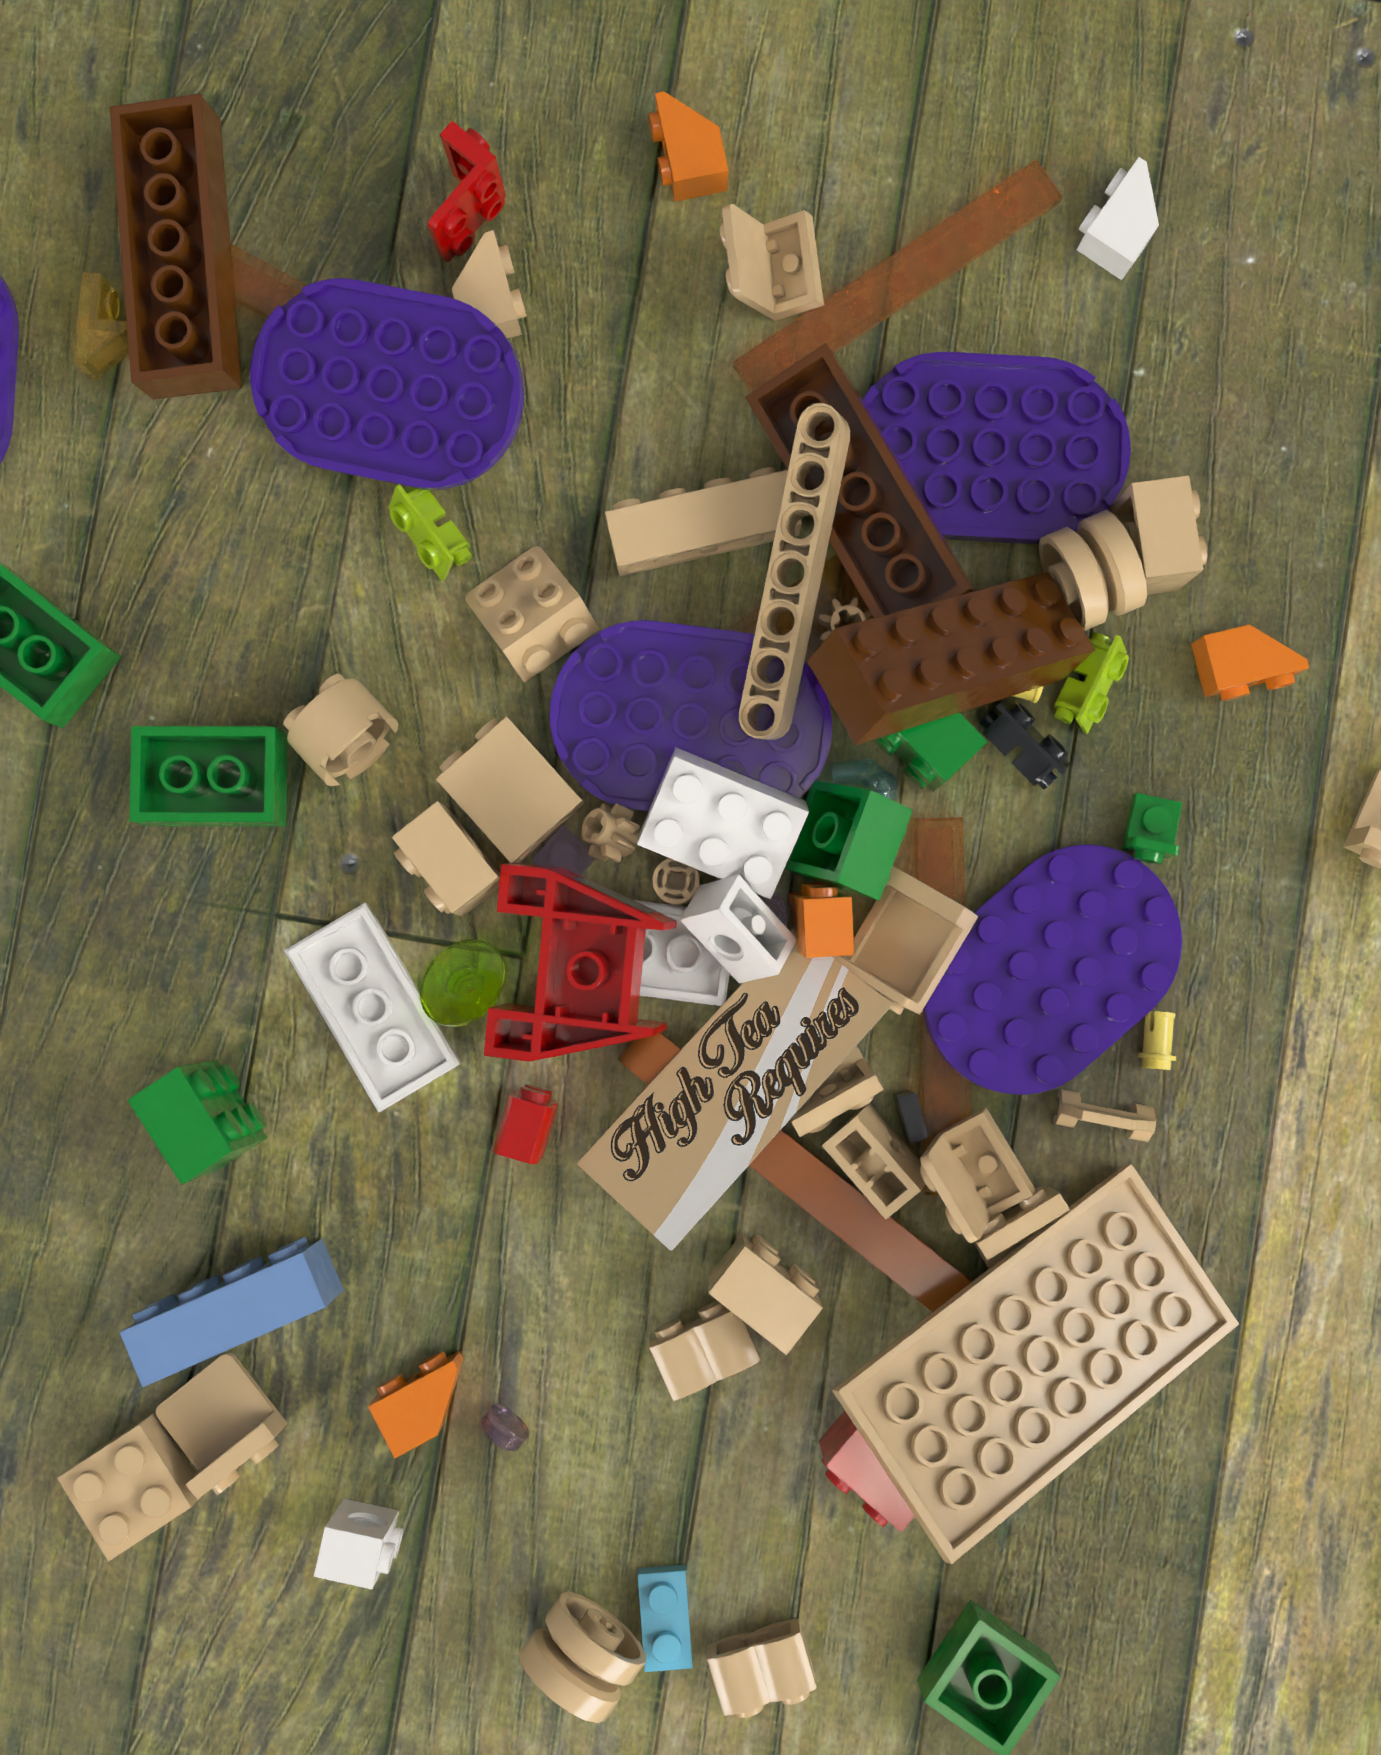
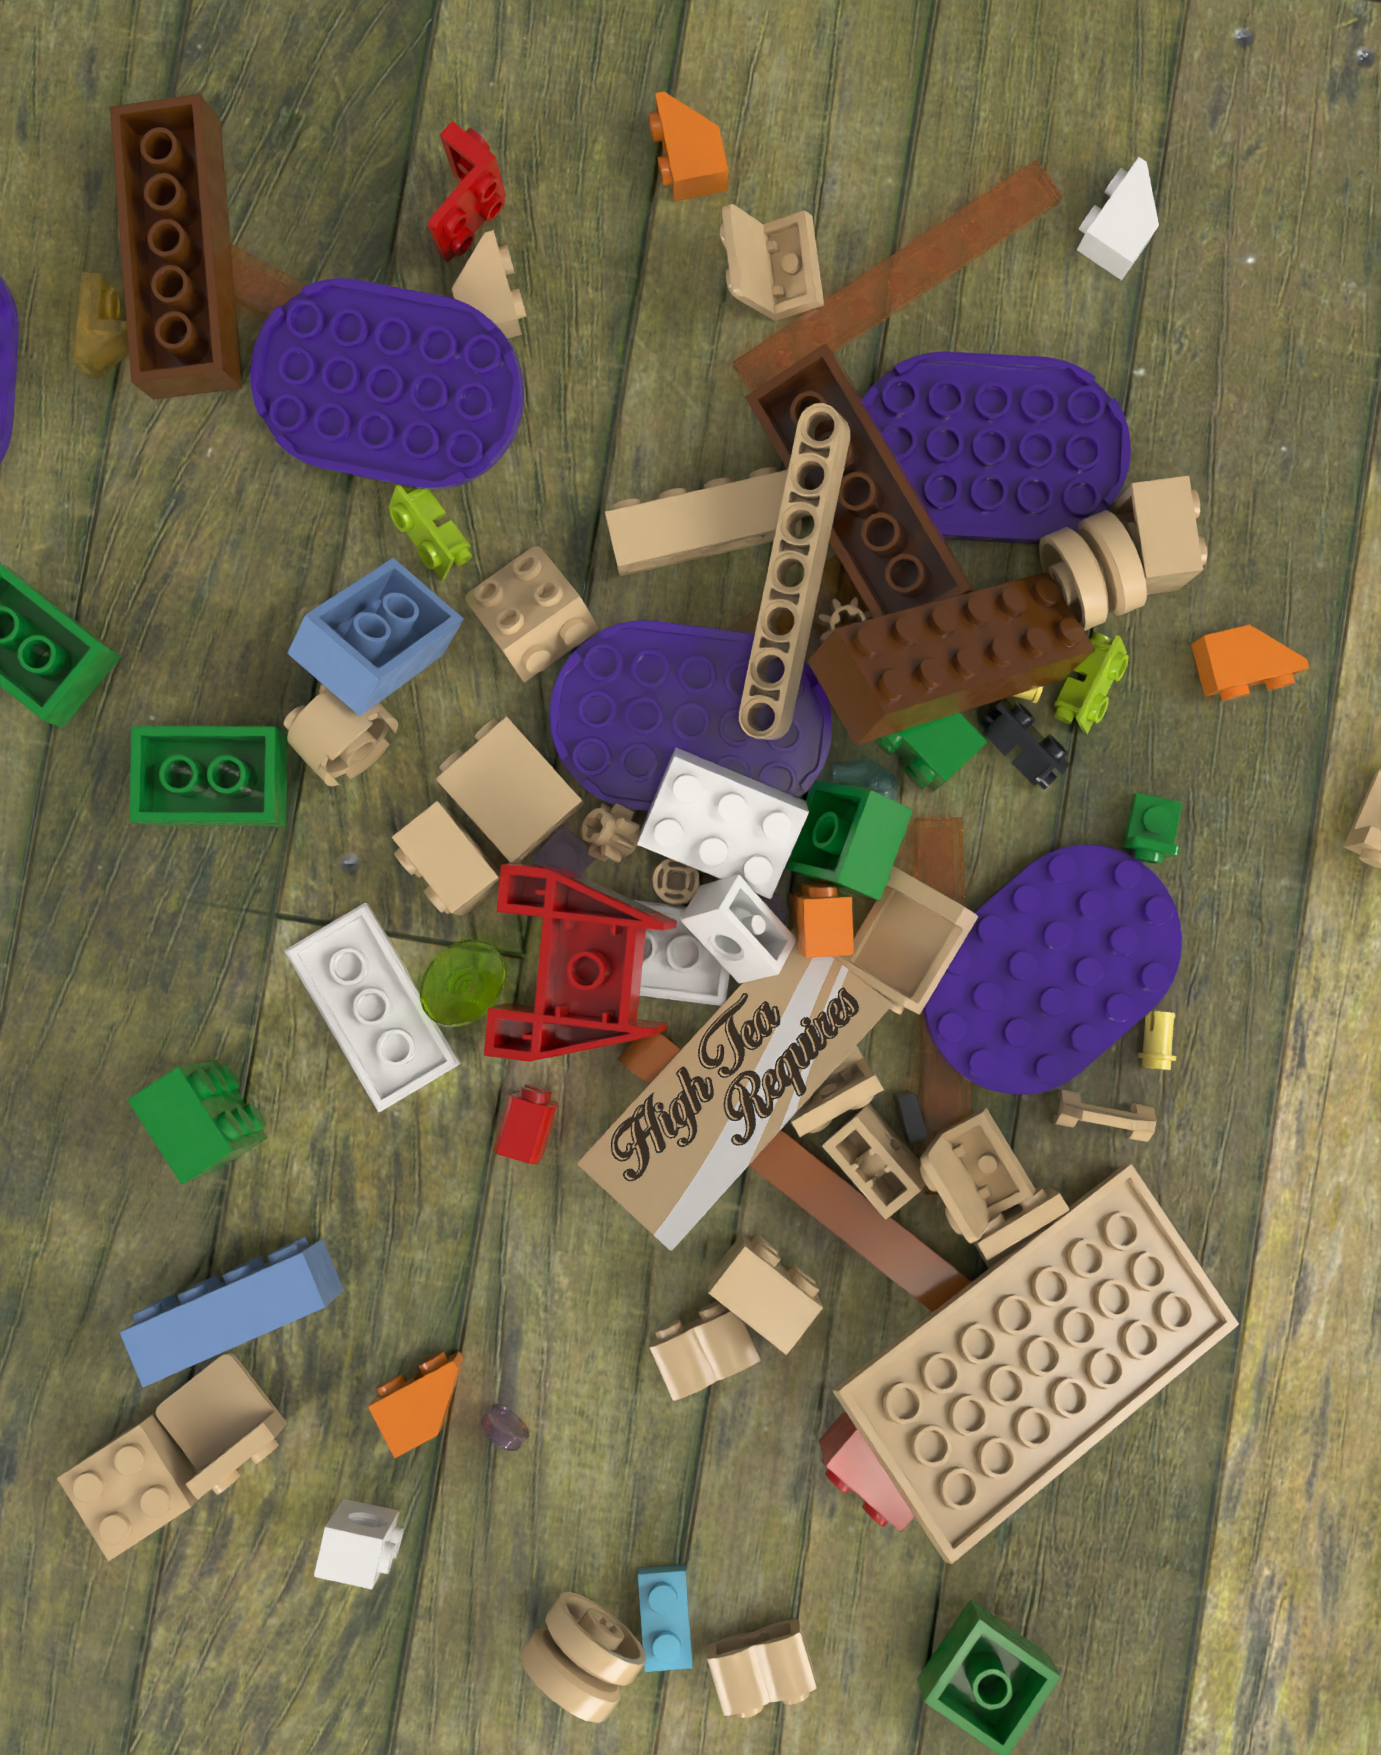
(374, 636): none -> medium blue brick

